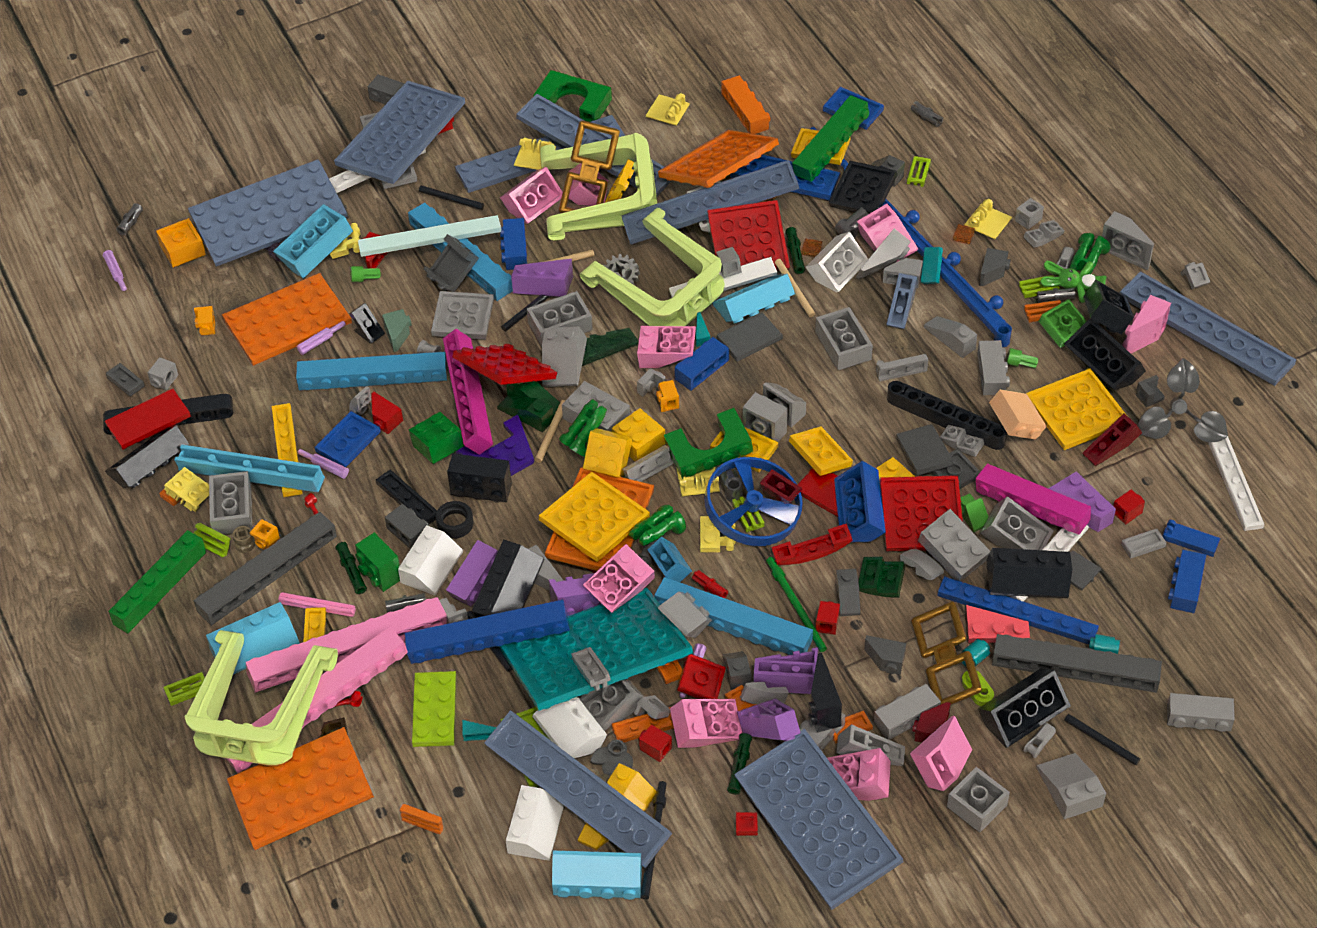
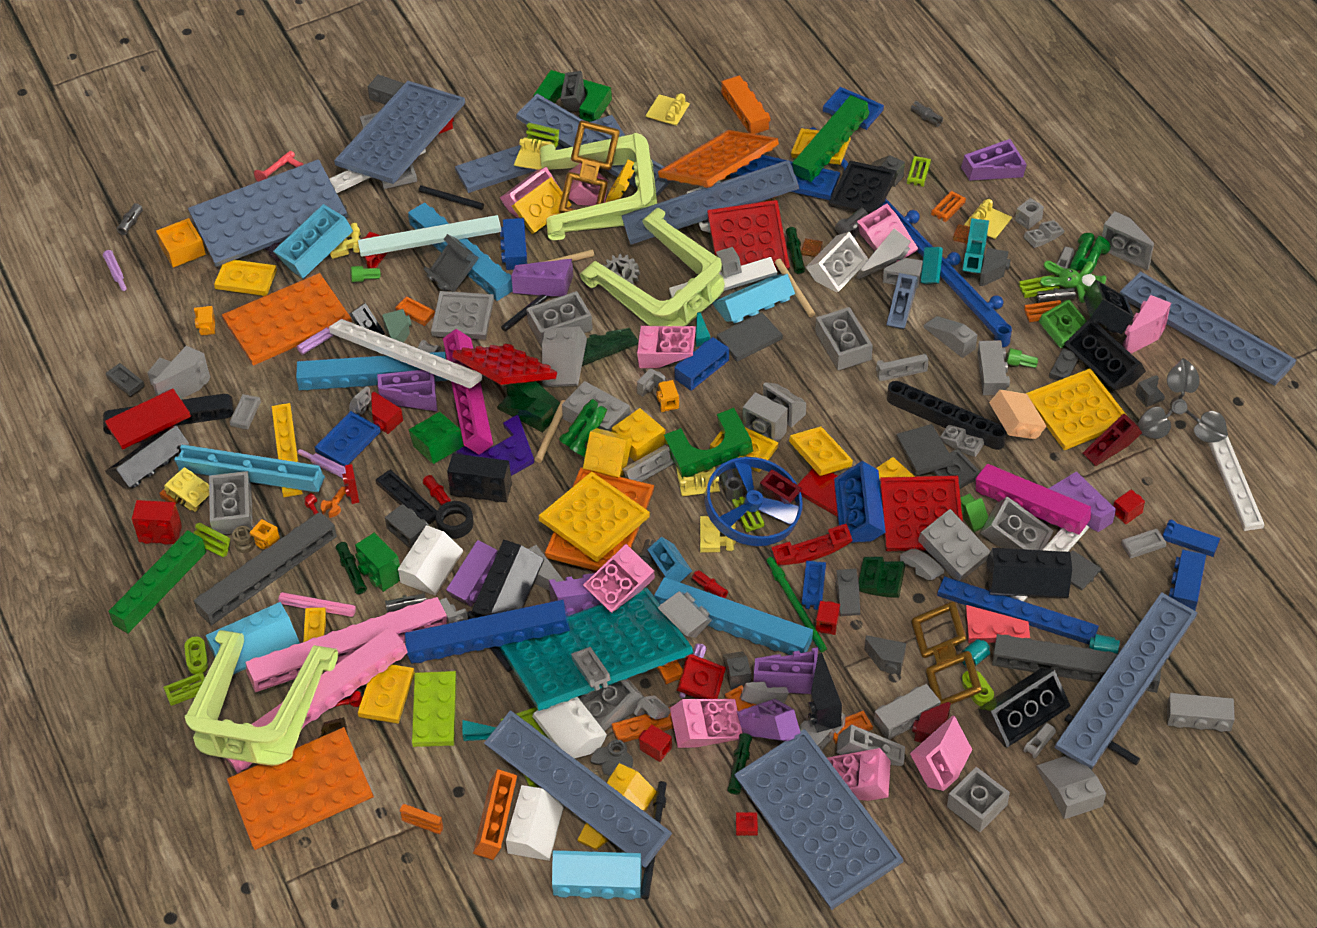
(156, 522): none -> red brick
(184, 374): none -> light grey slope
(196, 657): none -> lime plate
(245, 277): none -> yellow plate
(245, 411): none -> light grey tile
(287, 158): none -> coral piece
(325, 505): none -> orange bar
(349, 481): none -> red plate
(387, 694): none -> yellow plate
(406, 353): none -> white plate
(409, 389): none -> medium lavender wedge
(416, 310): none -> orange tile
(436, 490): none -> red axle
(495, 814): none -> orange brick
(530, 132): none -> lime tile
(539, 205): none -> yellow plate
(573, 91): none -> dark grey slope
(657, 525): green piece -> none
(813, 584): none -> blue hinge
(951, 208): none -> orange tile
(976, 245): none -> teal arch
(994, 162): none -> medium lavender wedge
(1064, 365): none -> dark grey plate
(1126, 681): none -> sand blue plate
(1196, 275): light grey bracket -> none

